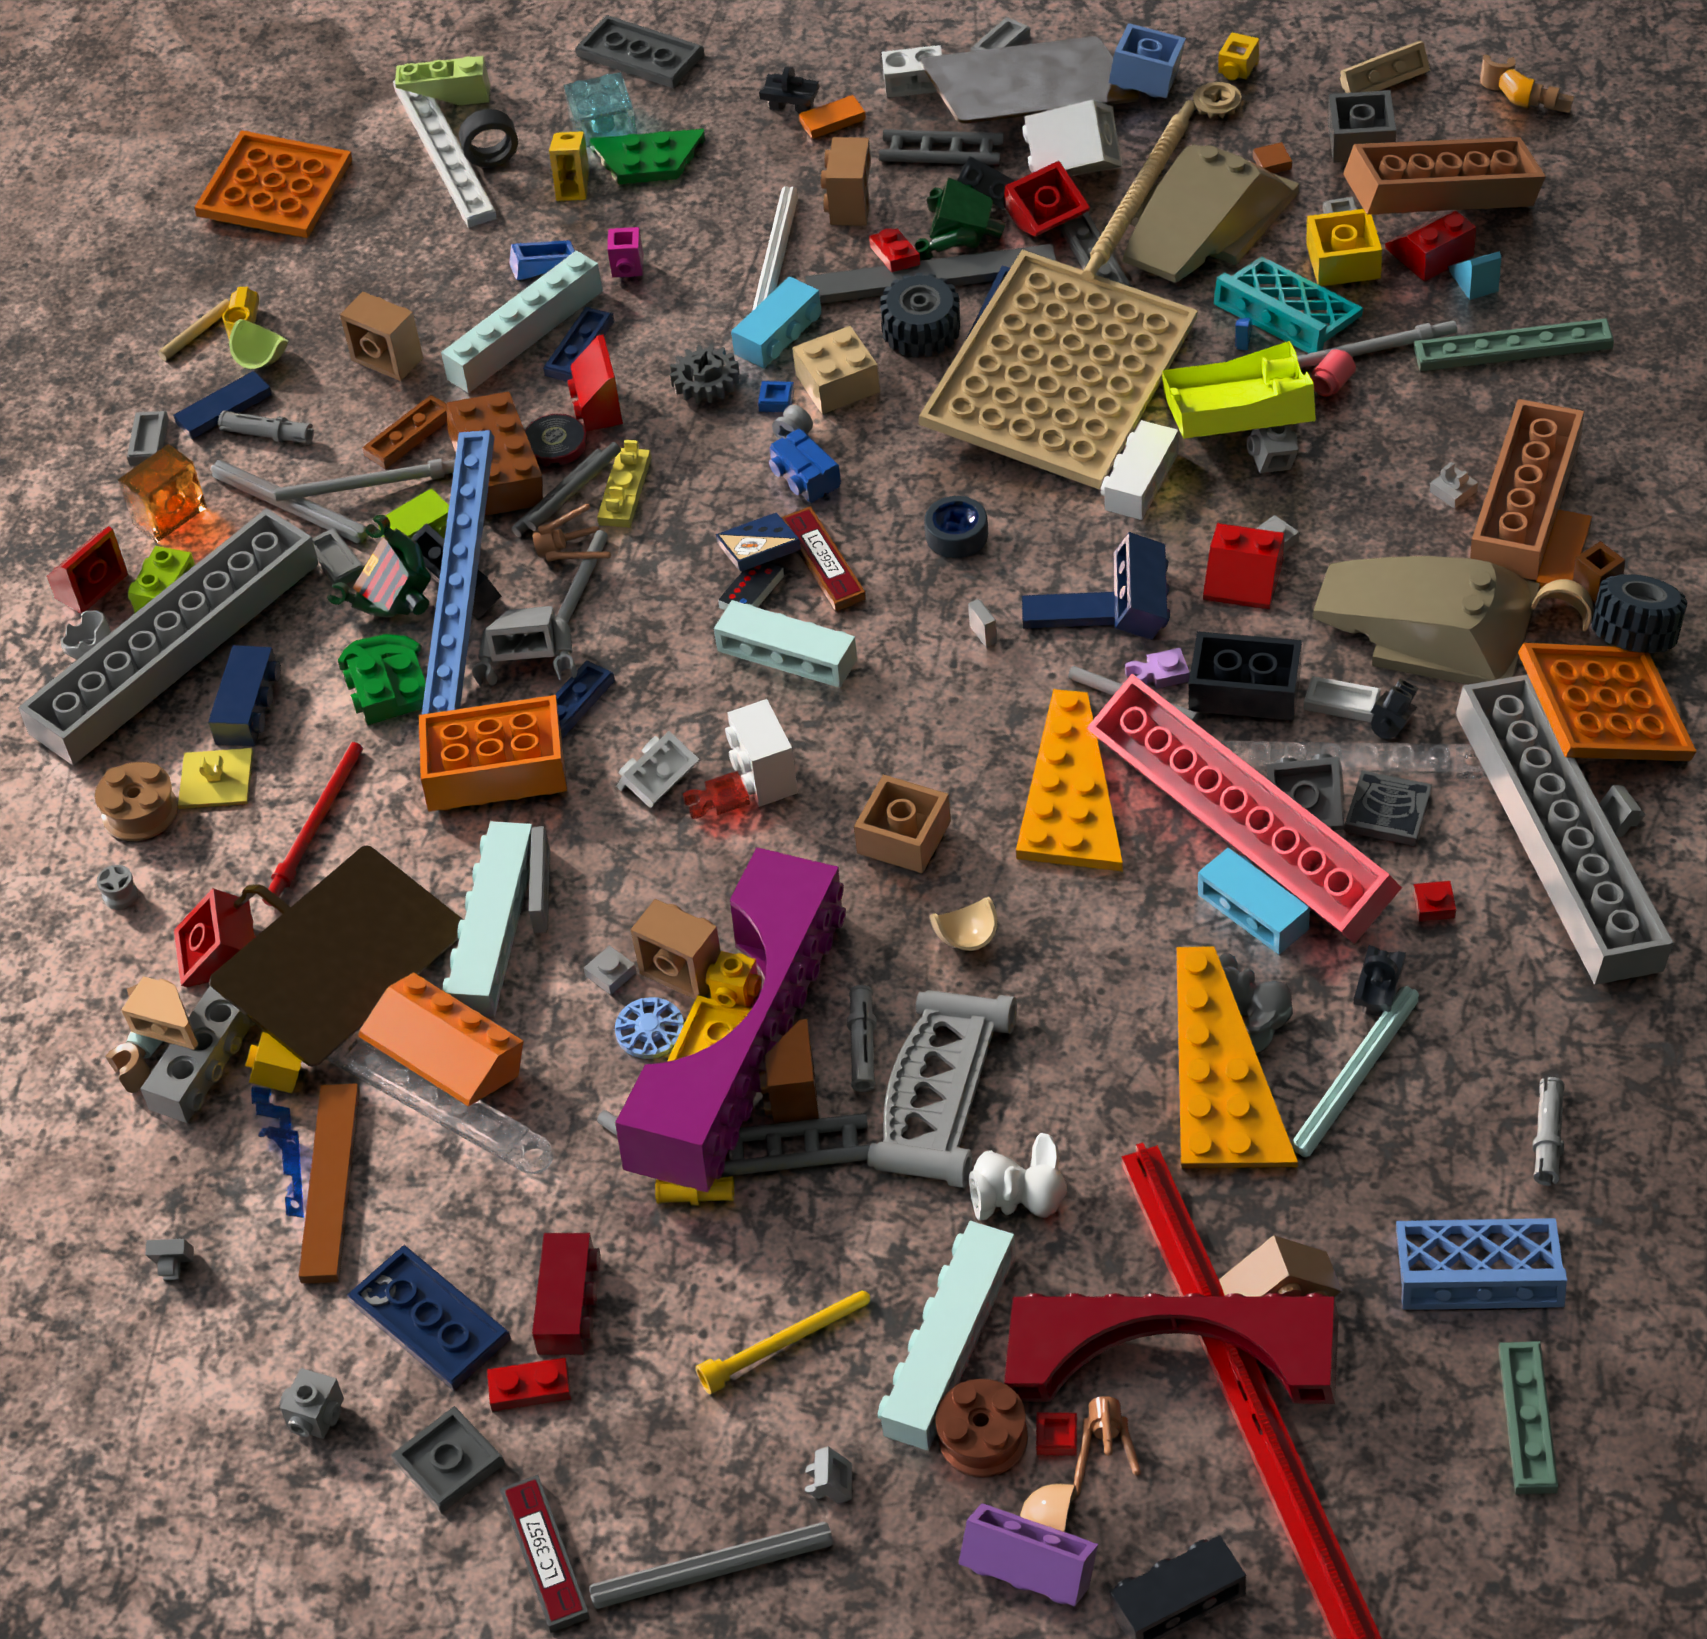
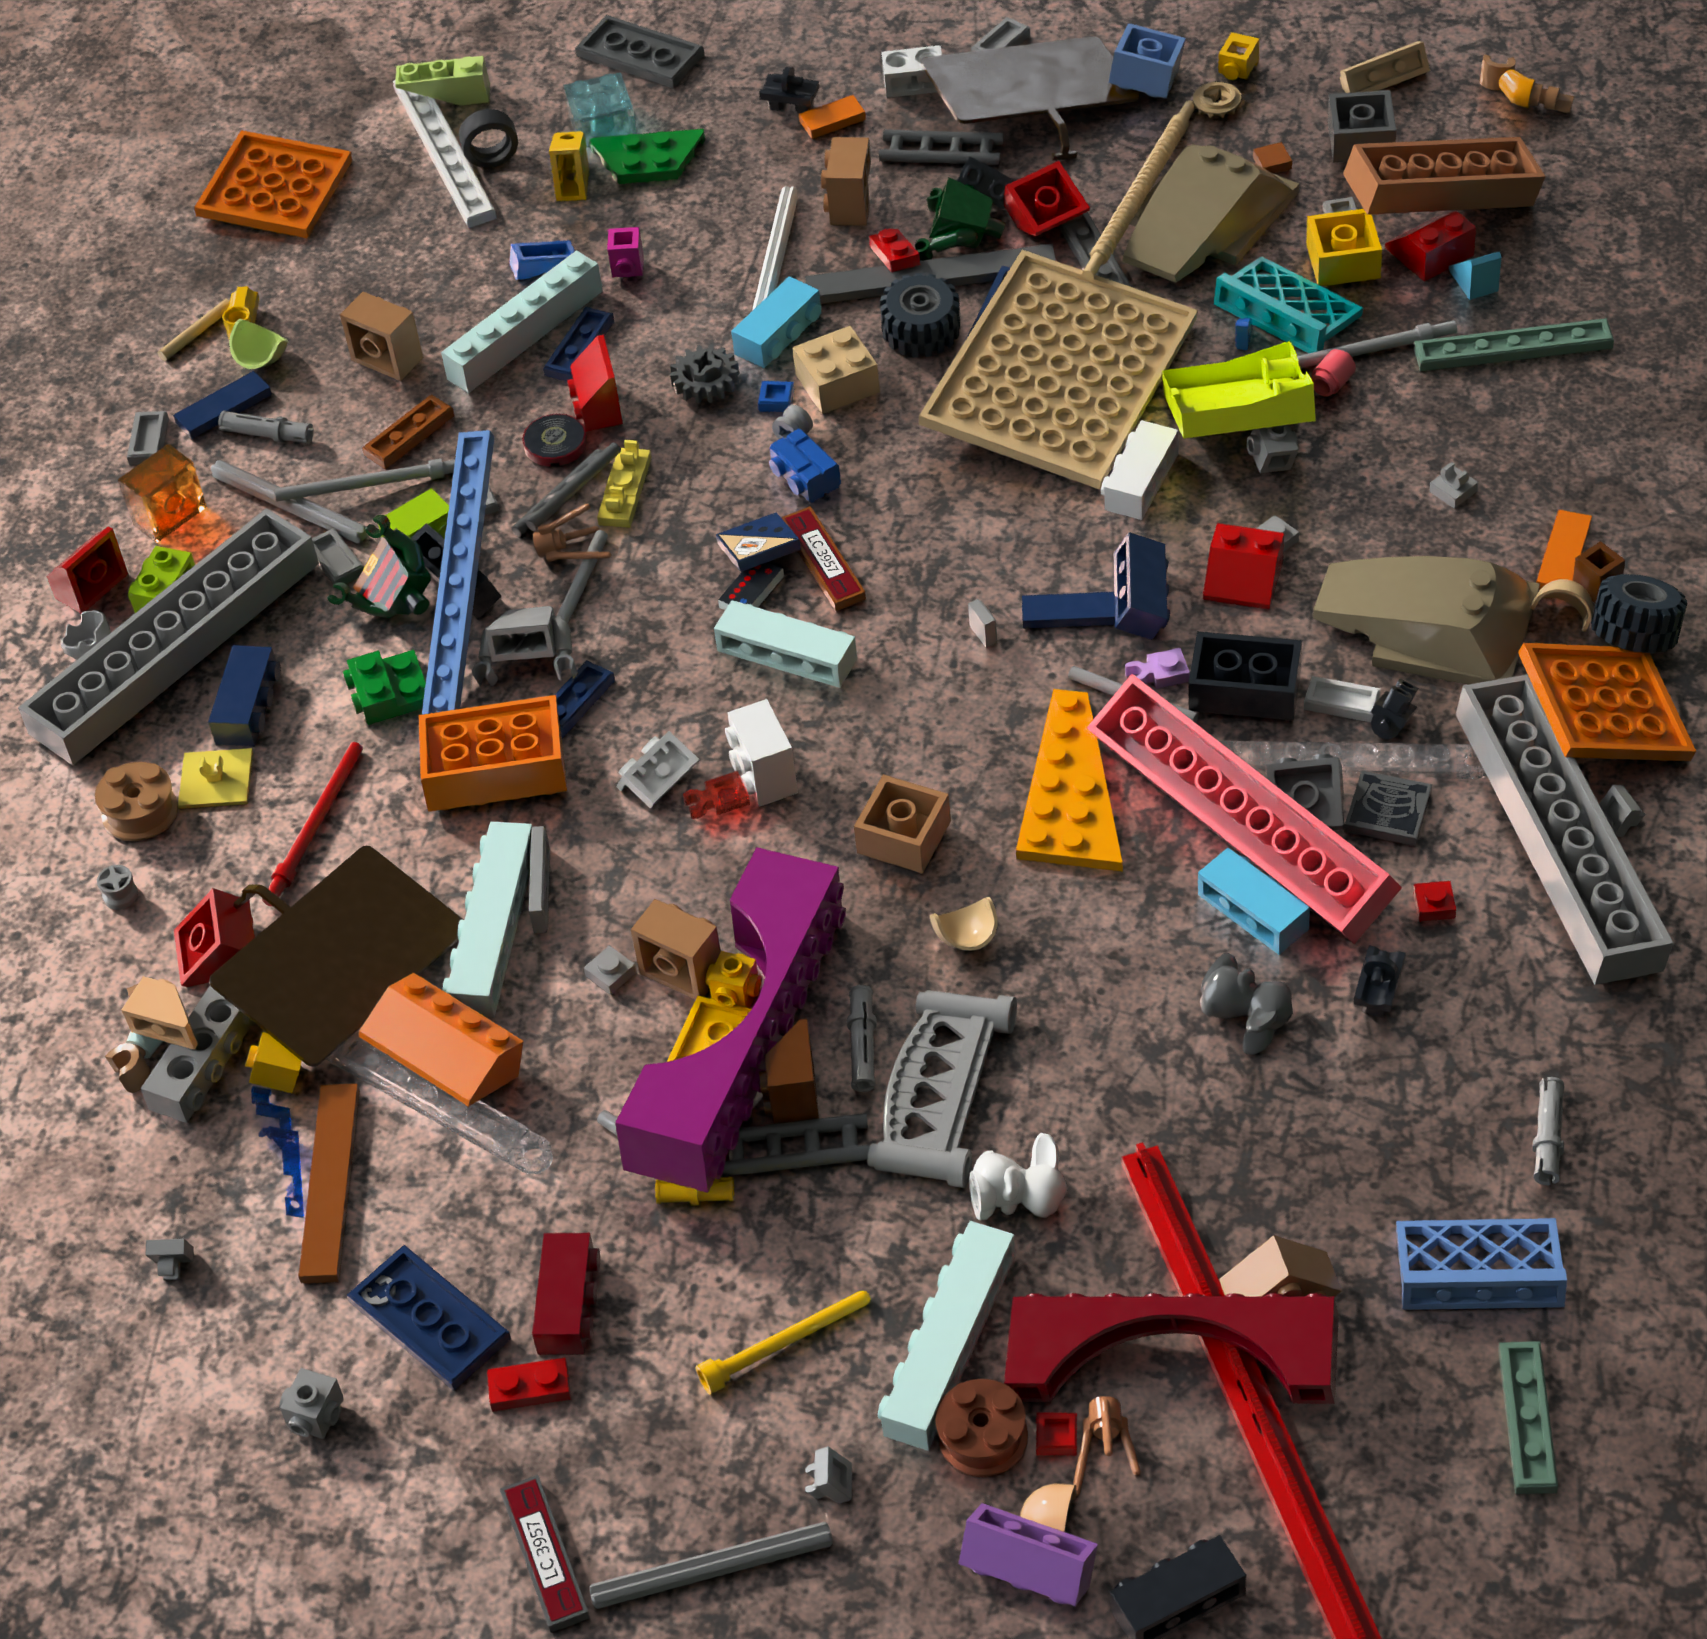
(386, 644): green piece -> none
(447, 1459): dark grey tile -> none
(514, 472): dark orange brick -> none
(648, 1027): light blue wheel -> none
(956, 526): black wheel -> none
(1076, 135): white slope -> none
(1223, 1093): light orange wing -> none
(1354, 1072): light aqua axle -> none
(1527, 487): nougat brick -> none

